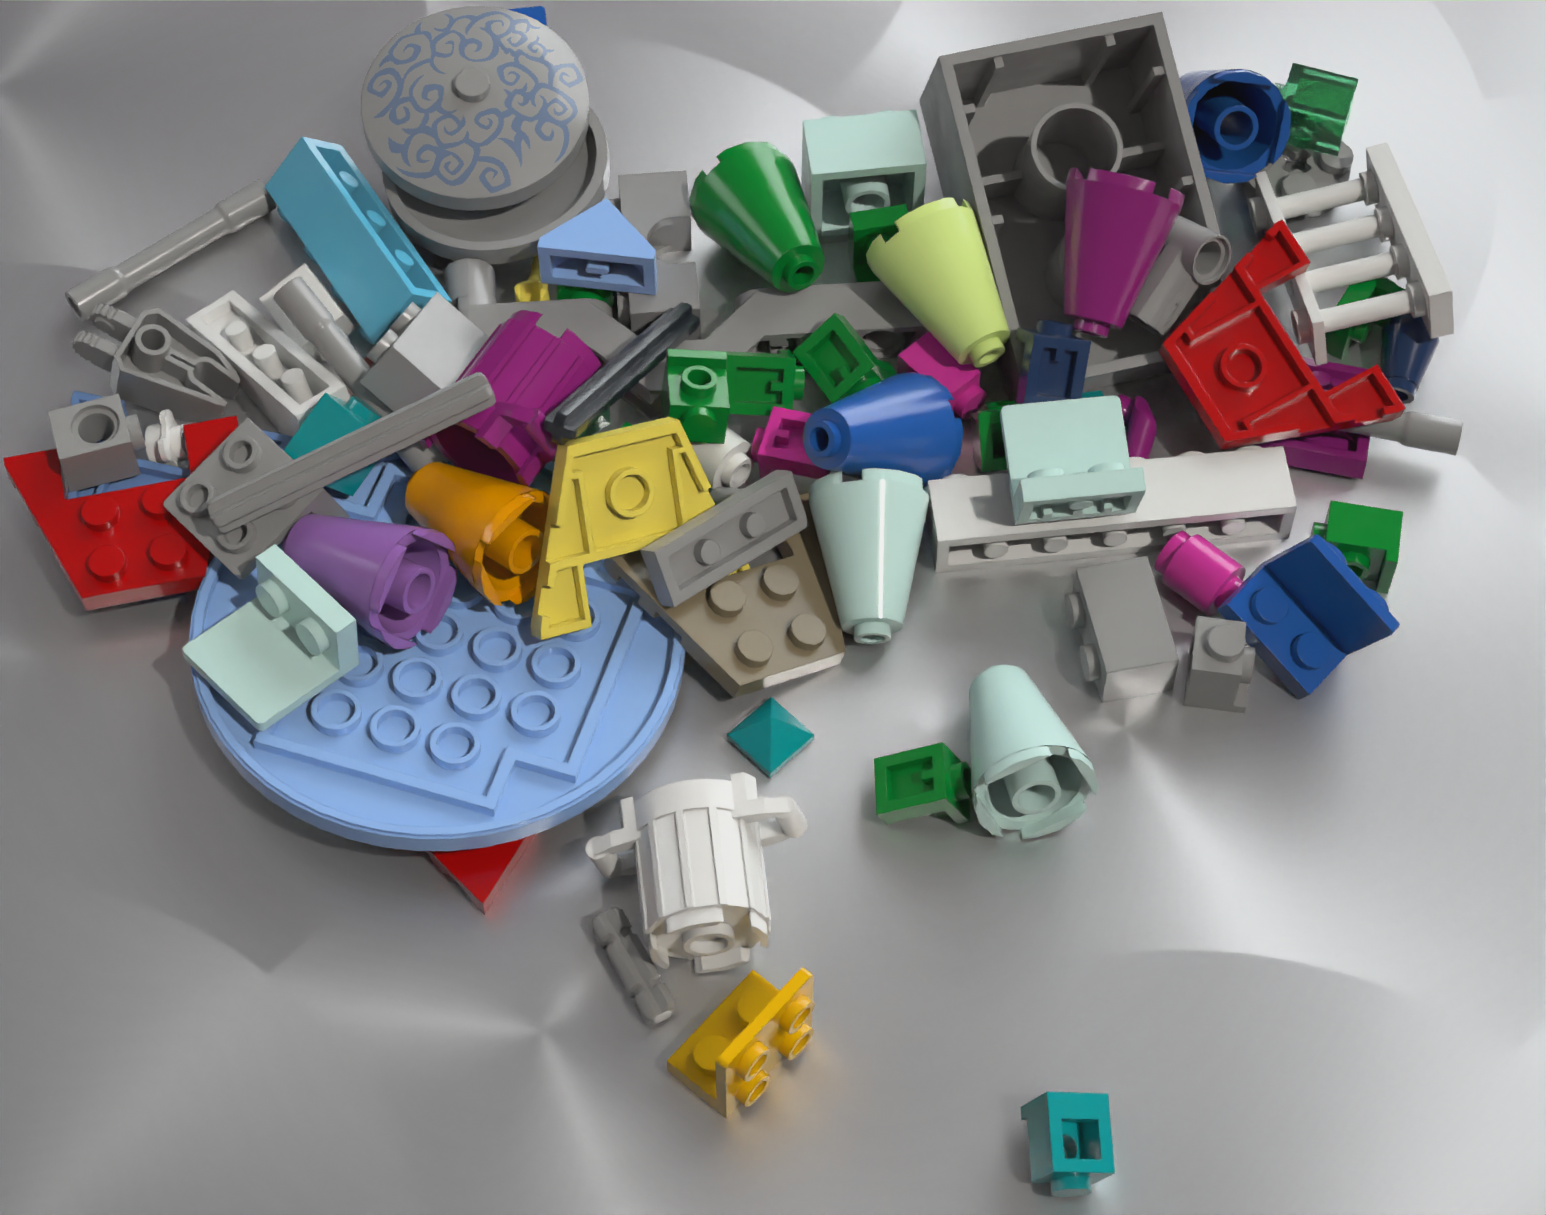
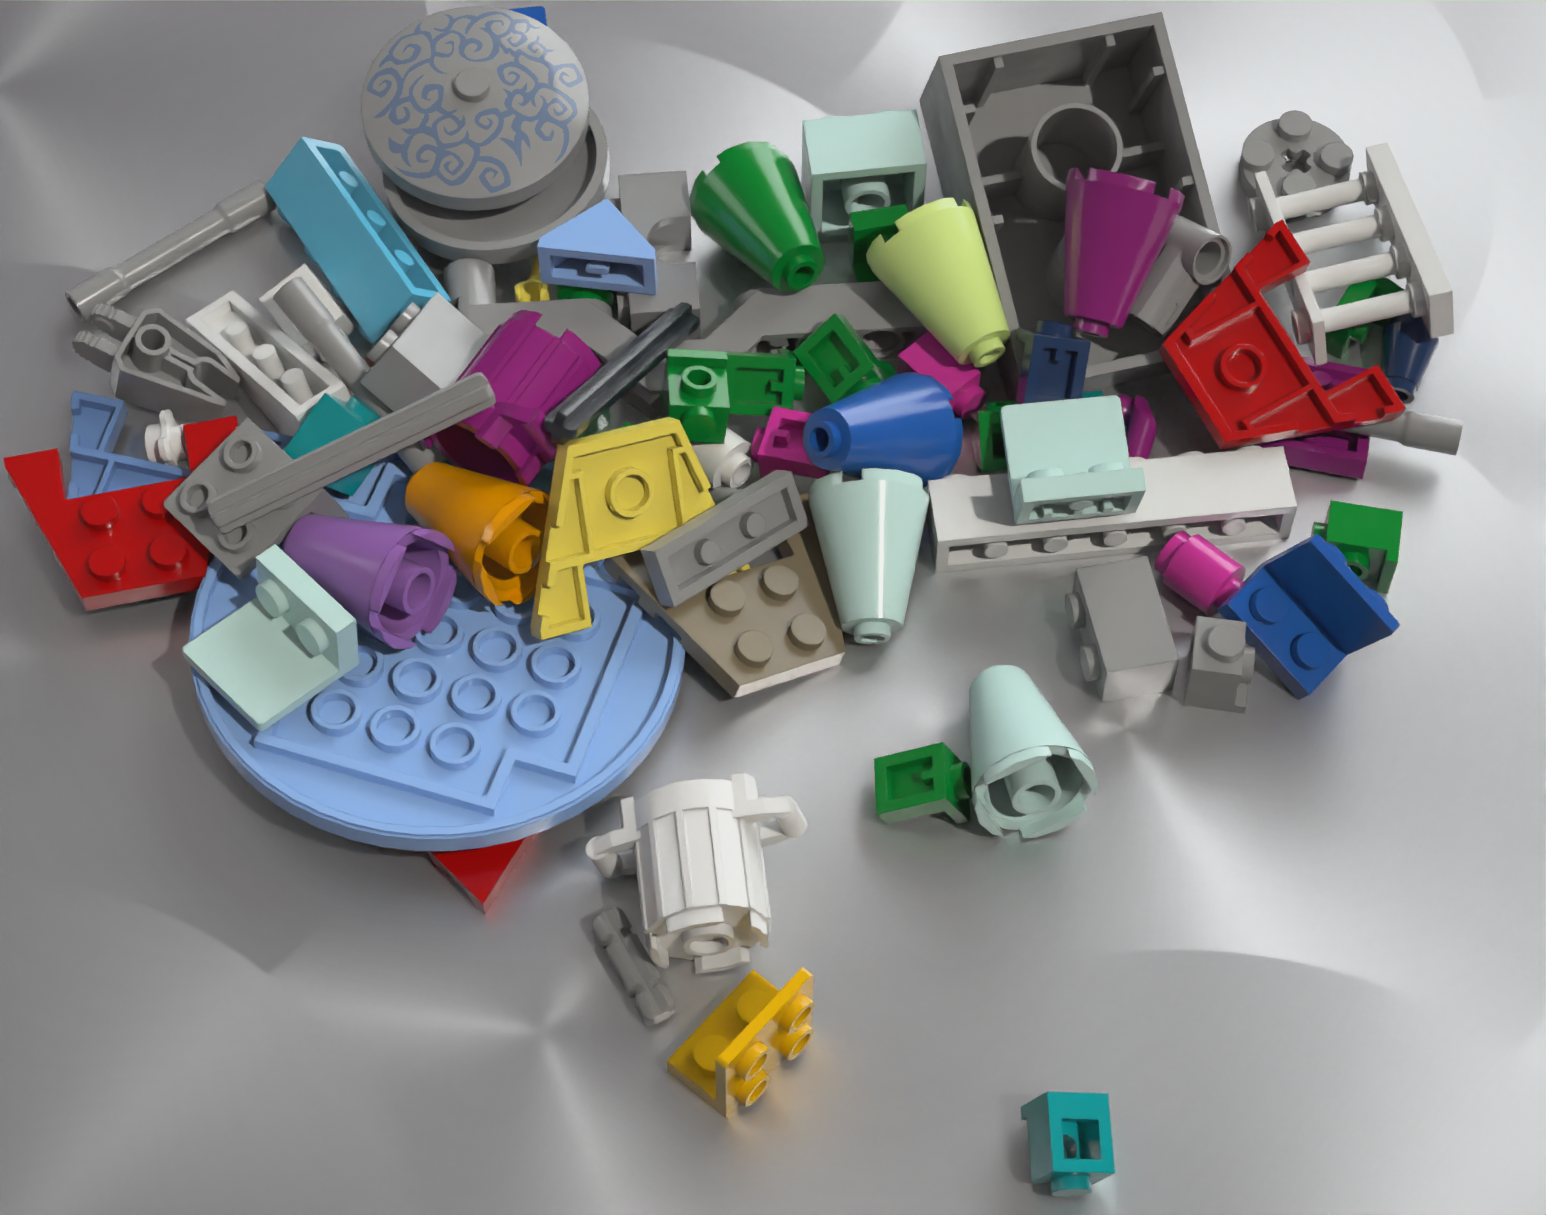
(93, 463): light grey brick -> none
(770, 737): teal slope -> none
(1236, 122): blue cone -> none
(1318, 107): clear green brick -> none

